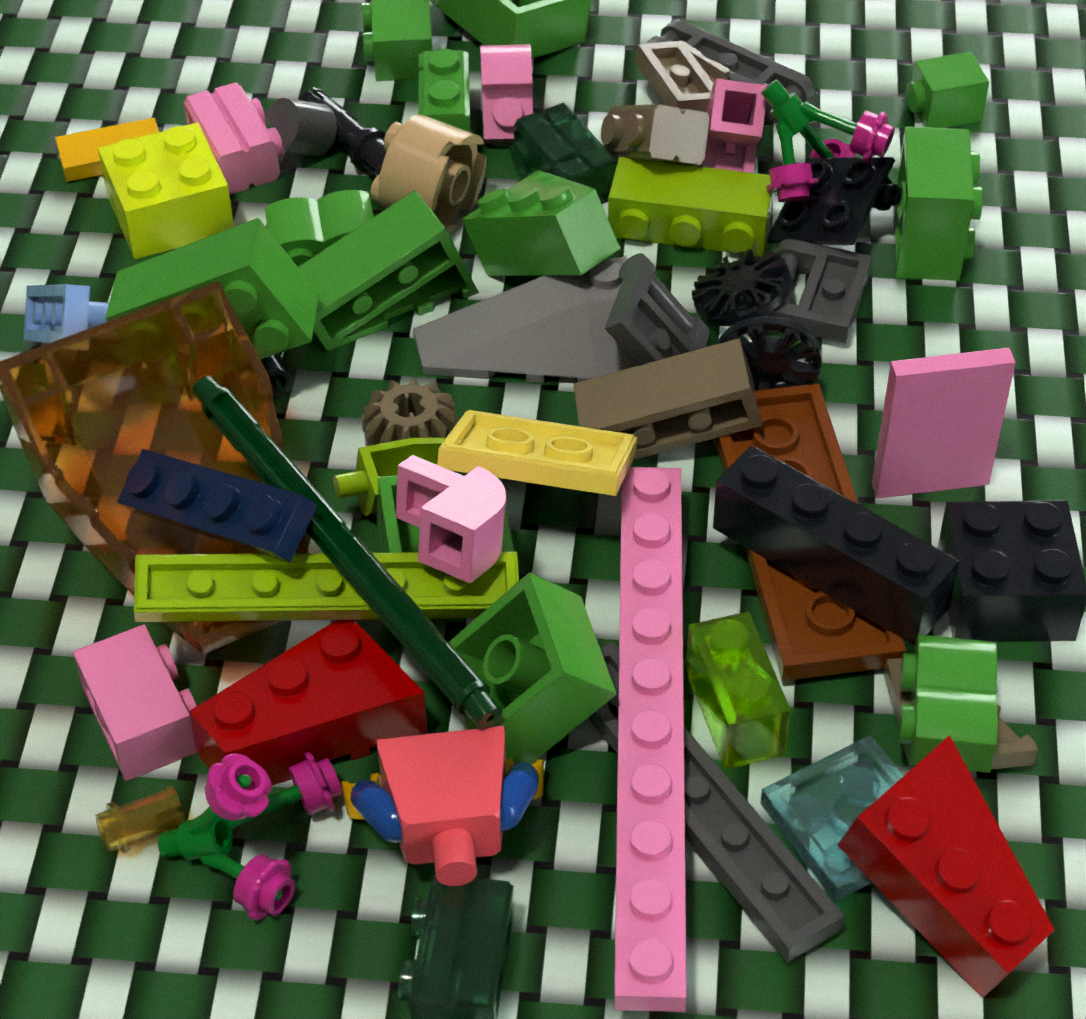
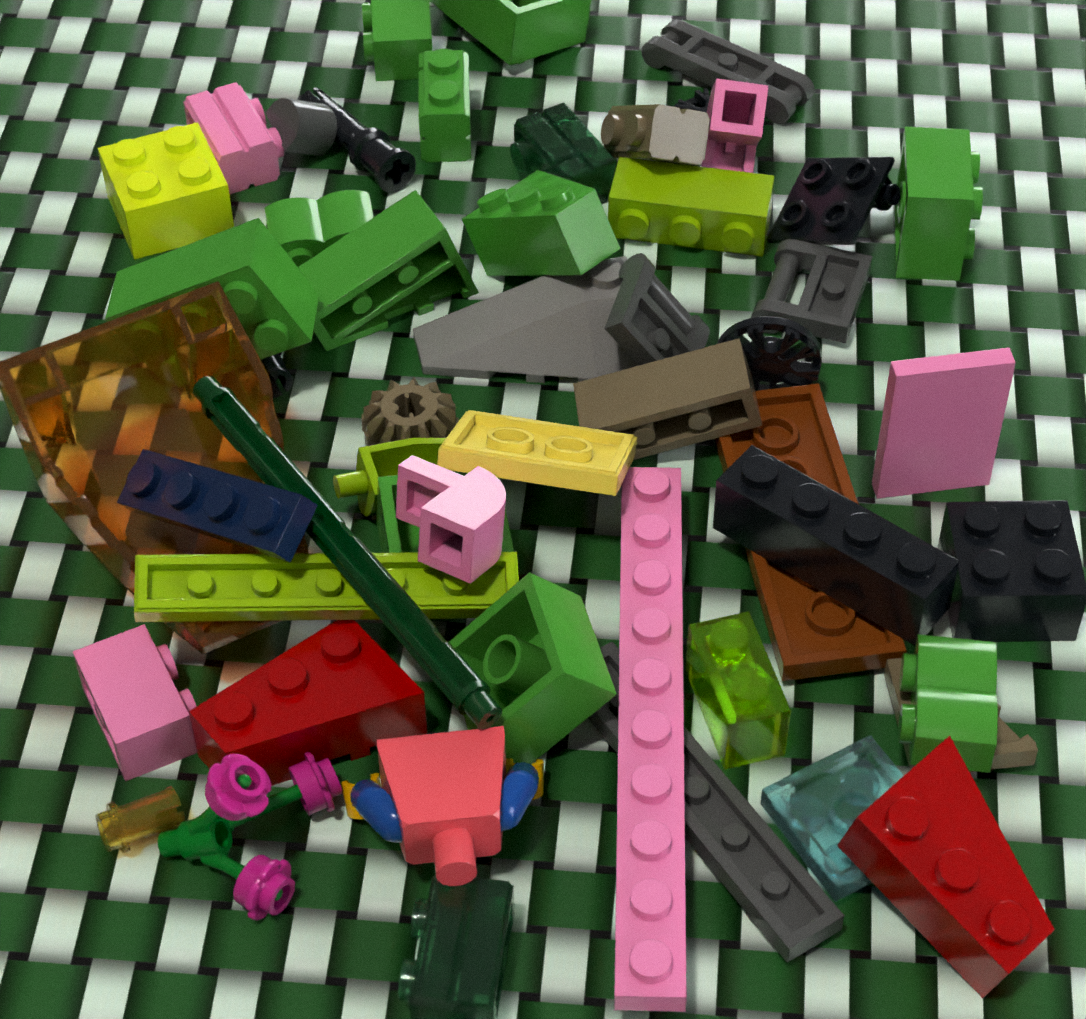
(60, 311): light blue piece -> none
(80, 150): yellow tile -> none
(435, 162): tan brick -> none
(505, 89): bright pink brick -> none
(679, 73): dark tan wing -> none
(741, 286): black wheel -> none
(793, 180): plant -> none
(948, 91): bright green brick -> none

